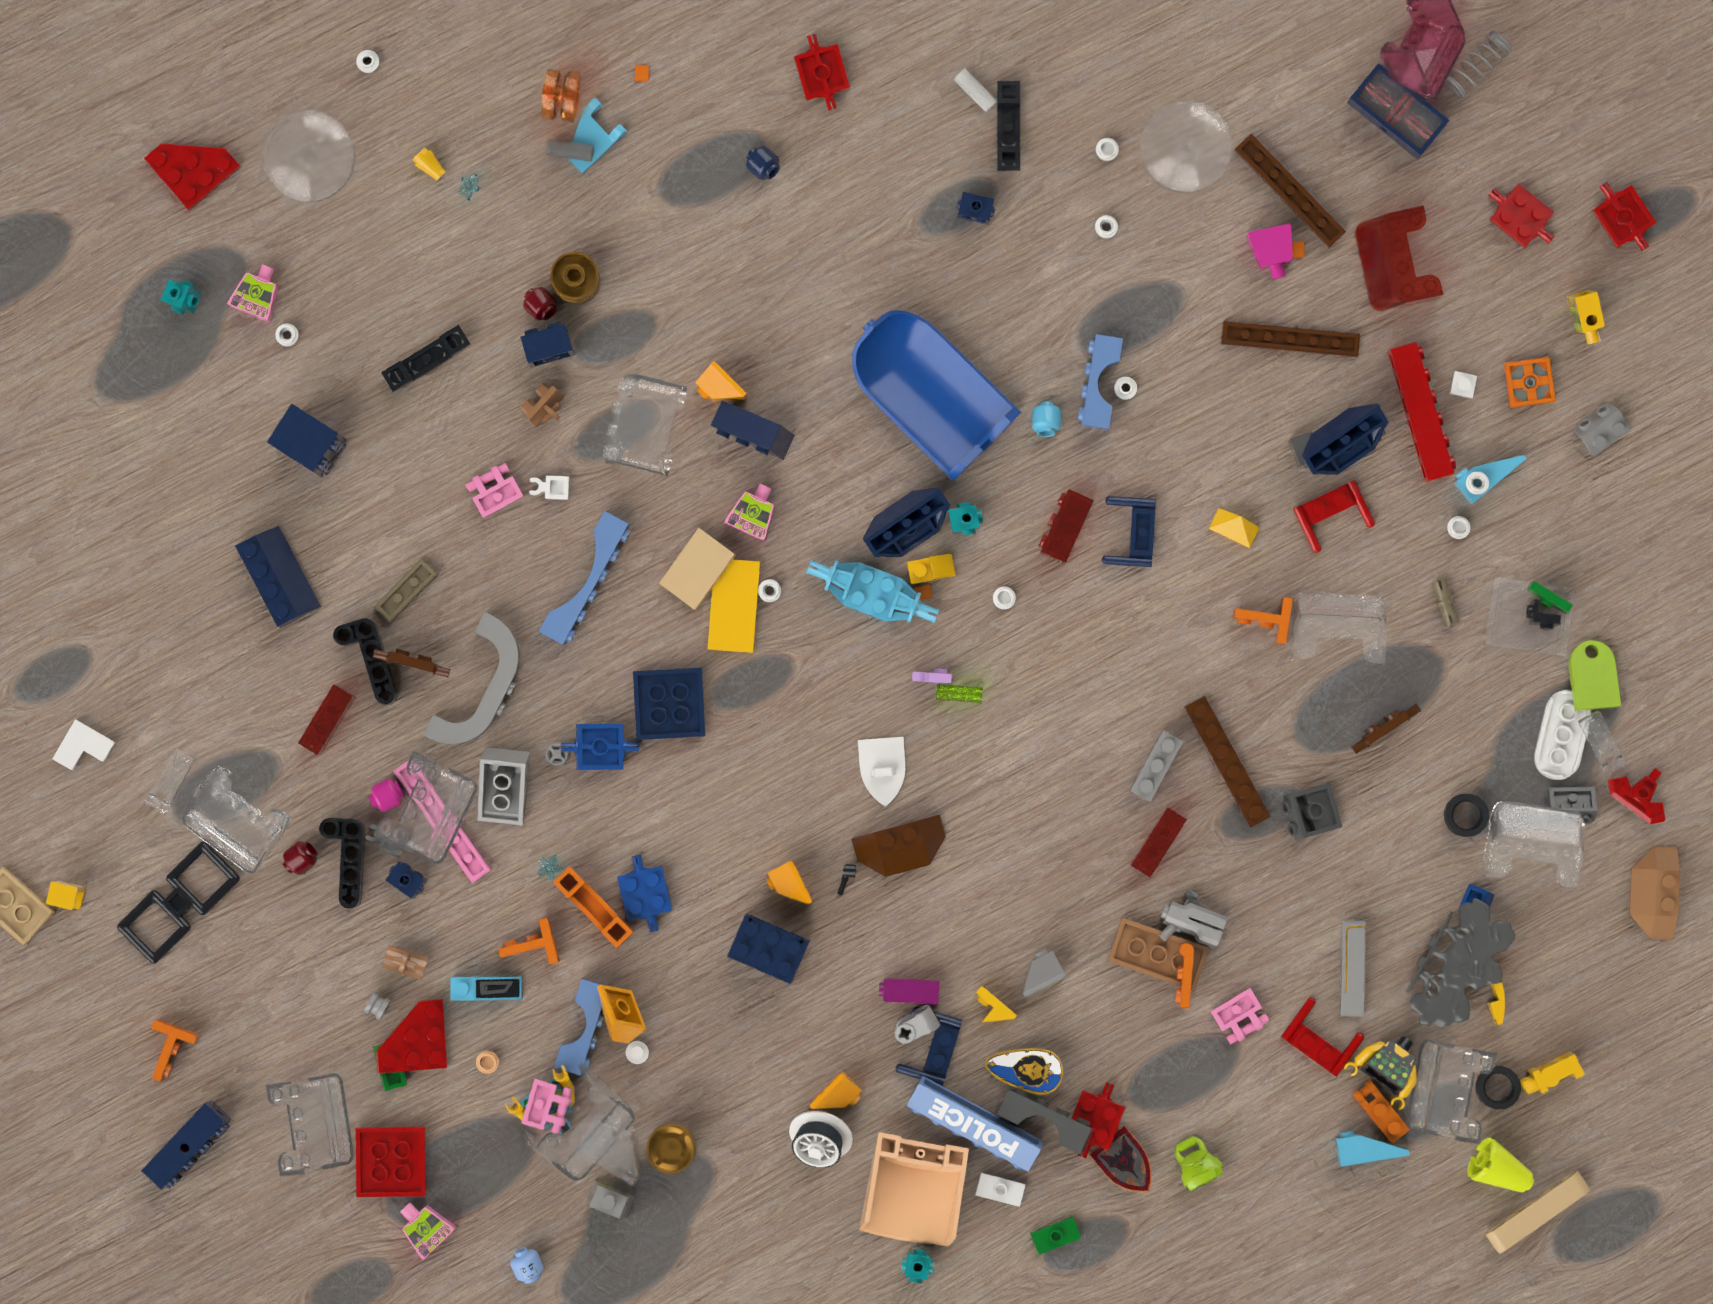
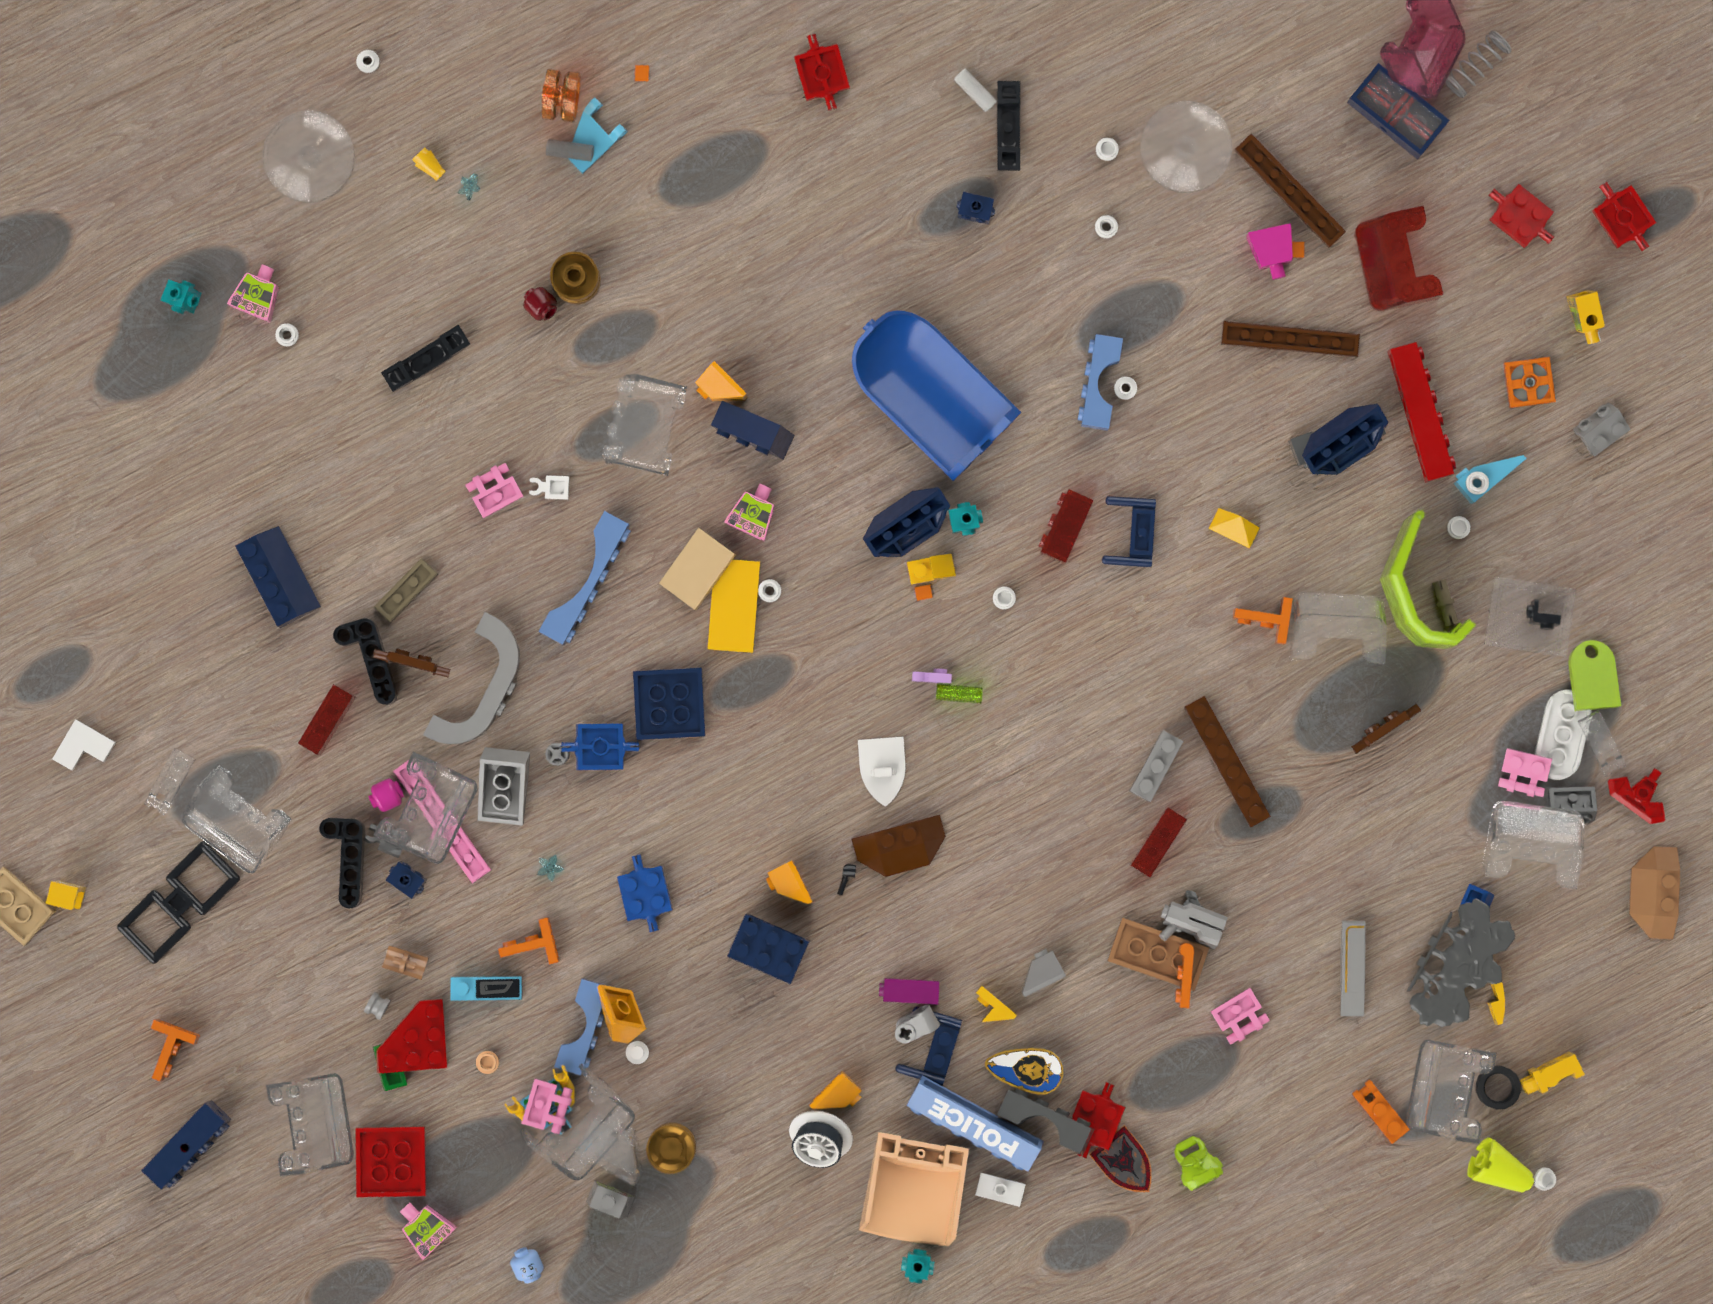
(191, 170): red plate -> none
(300, 857): dark red head -> none
(307, 441): dark blue container -> none
(545, 407): medium nougat hips -> none
(547, 345): dark blue brick -> none
(593, 906): orange arch -> none
(762, 163): dark blue head -> none
(872, 591): medium azure plate -> none
(1046, 419): medium azure head -> none
(1055, 1235): green plate -> none
(1311, 811): dark grey plate -> none
(1315, 1046): red plate -> none
(1329, 505): red plate -> none
(1361, 1149): medium azure slope -> none
(1389, 1066): torso -> none
(1400, 599): none -> lime windscreen
(1463, 384): white plate -> none
(1483, 820): black tyre -> none
(1525, 765): none -> bright pink plate
(1537, 1212): tan beam -> none
(1544, 1179): none -> white plate
(1549, 598): green plate -> none

